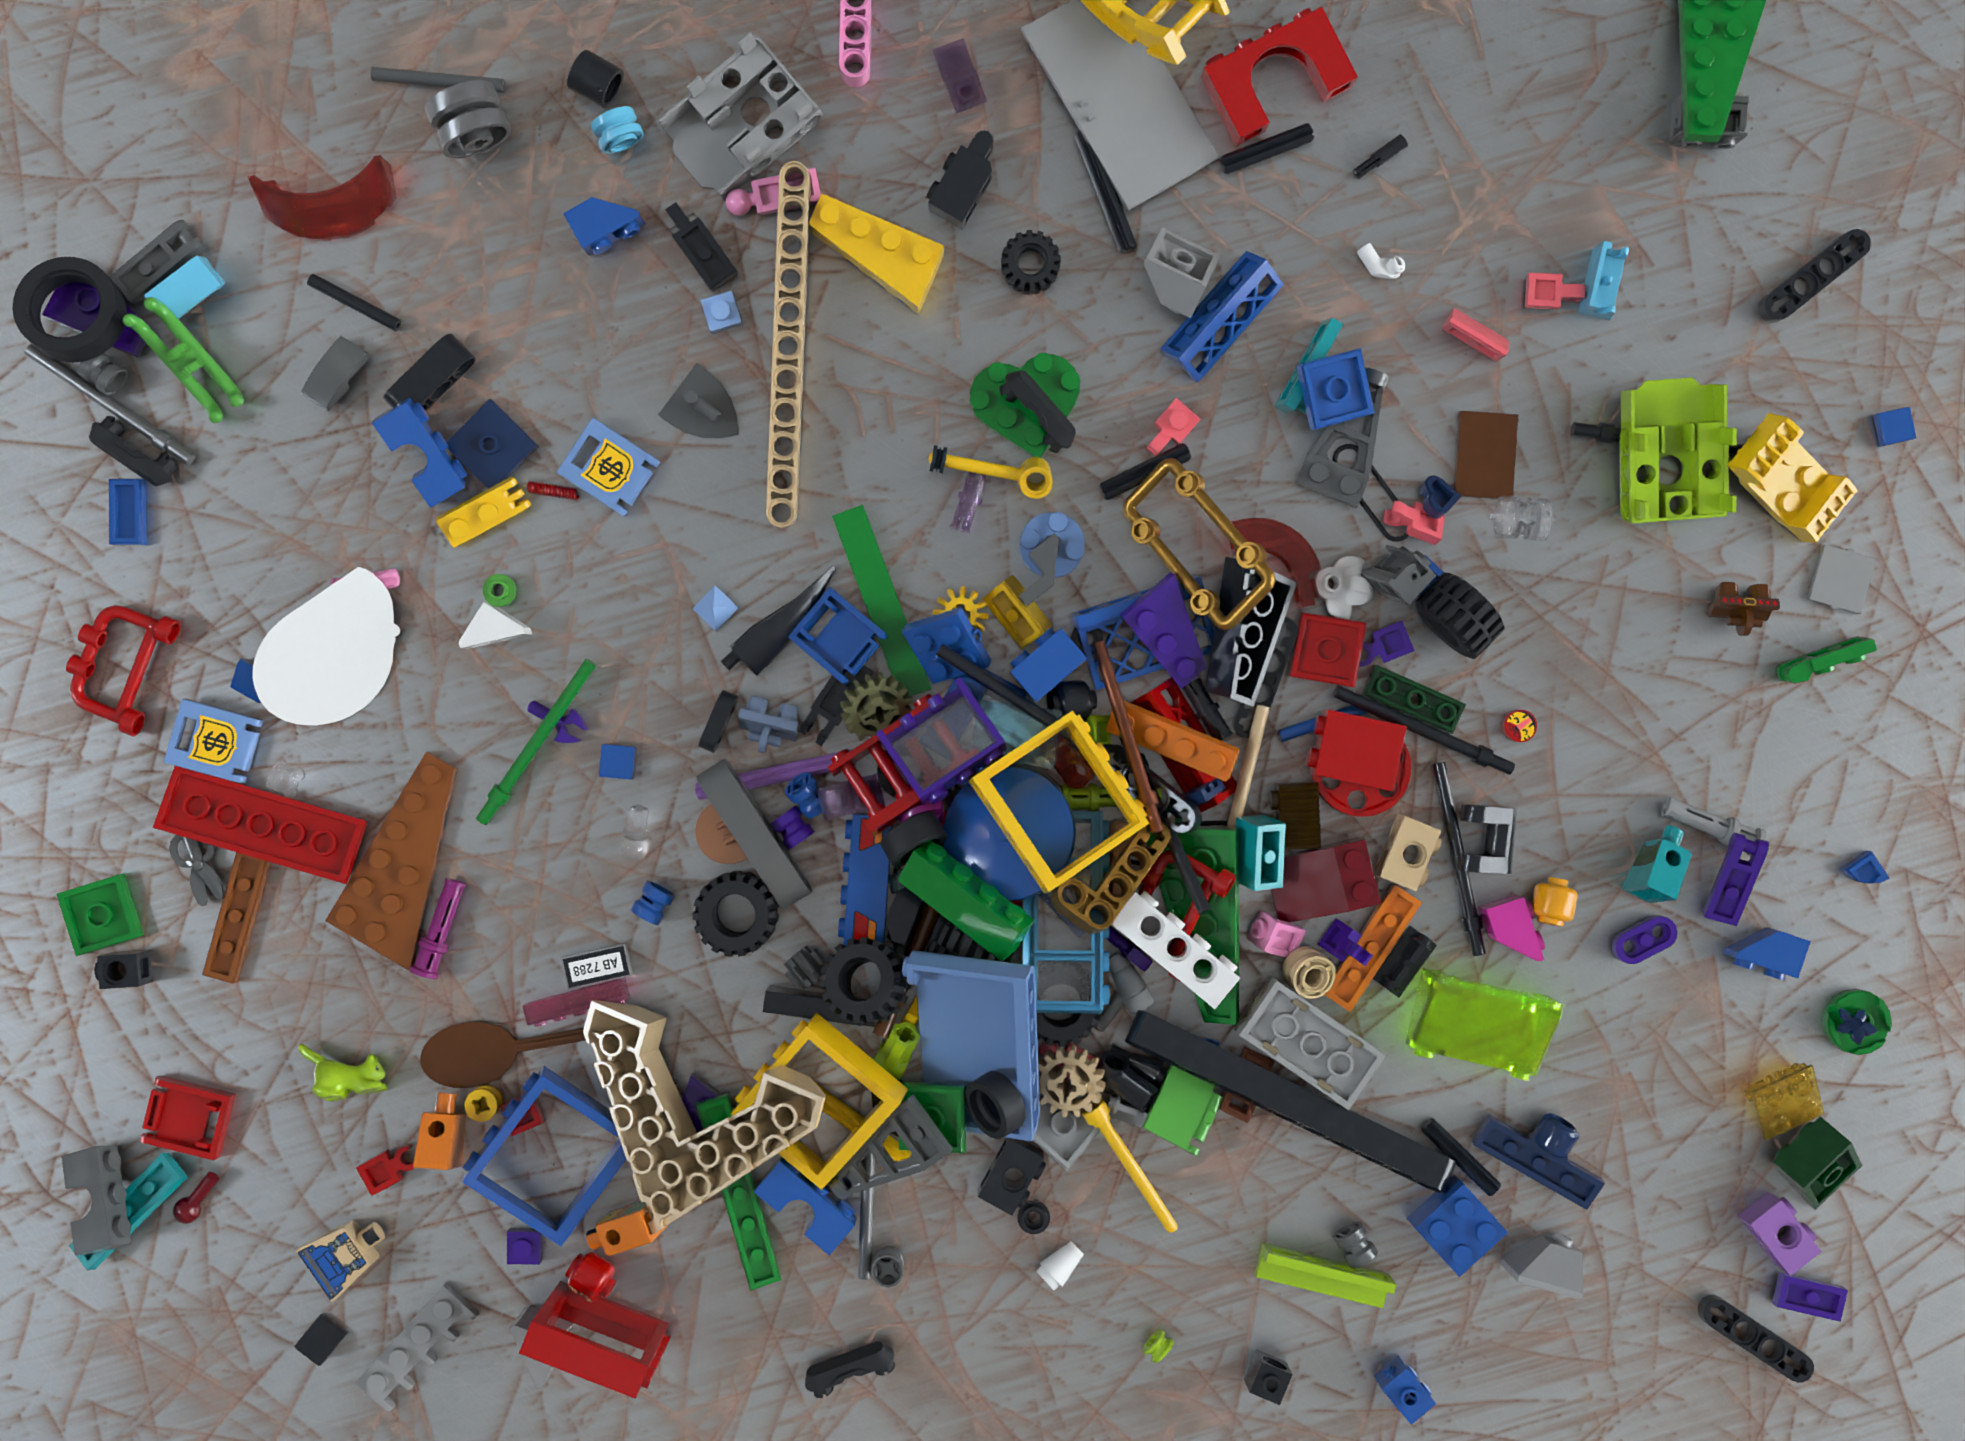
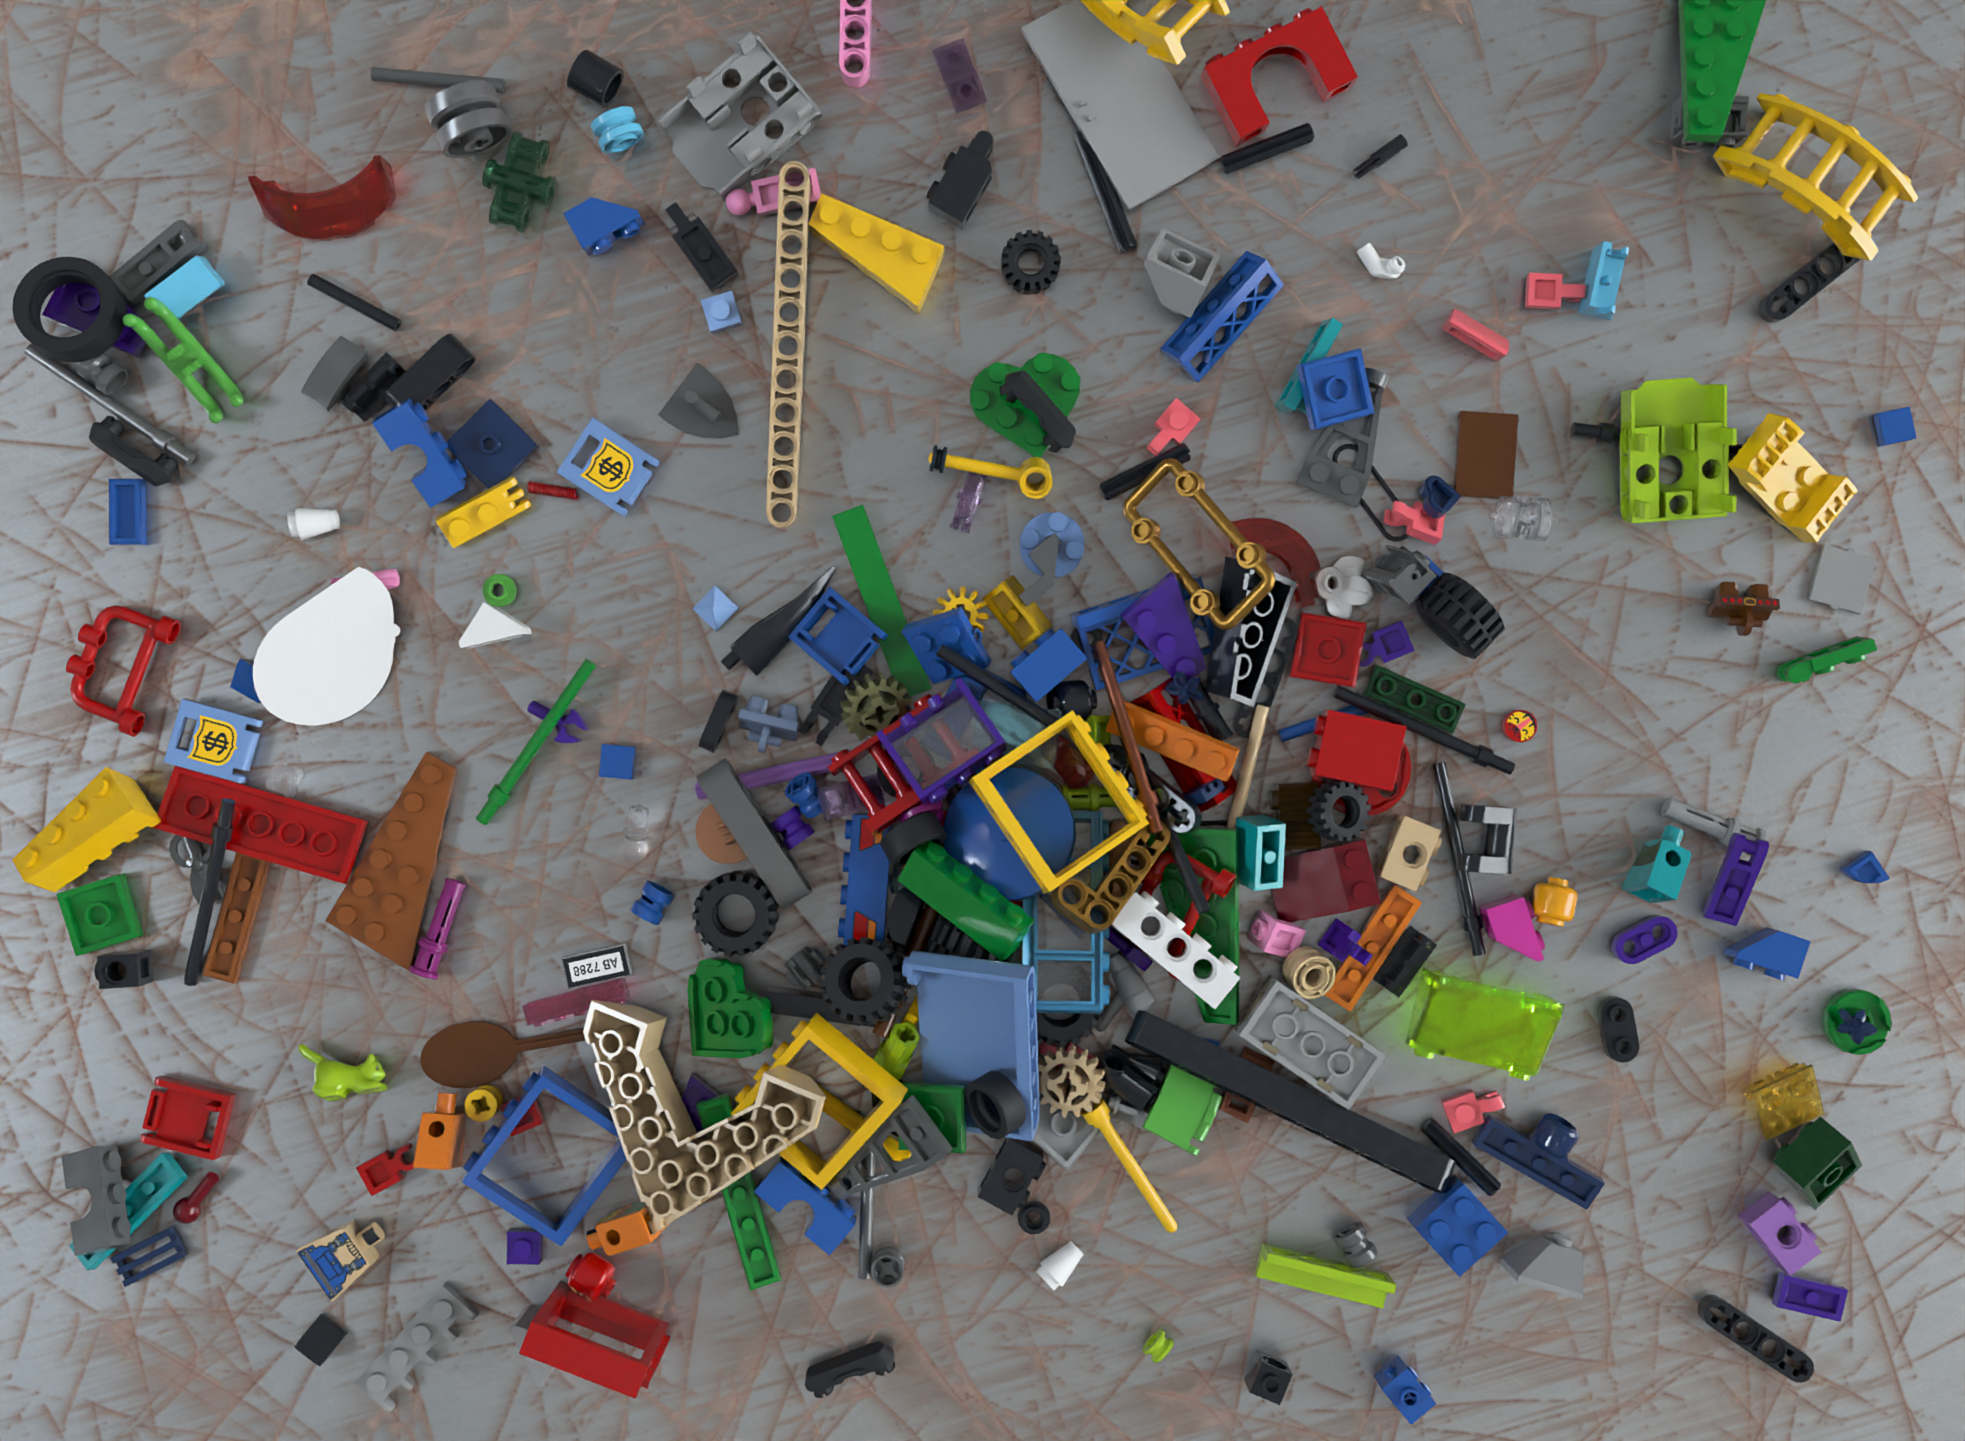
(86, 830): none -> yellow wedge
(125, 1268): none -> dark blue tile
(221, 834): none -> black bar
(312, 522): none -> white cone
(369, 390): none -> black hinge
(519, 182): none -> clear green axle
(724, 1015): none -> green plate
(1184, 688): none -> dark blue plant
(1322, 811): none -> black tyre
(1466, 1110): none -> coral plate
(1619, 1030): none -> black plate
(1805, 193): none -> yellow fence

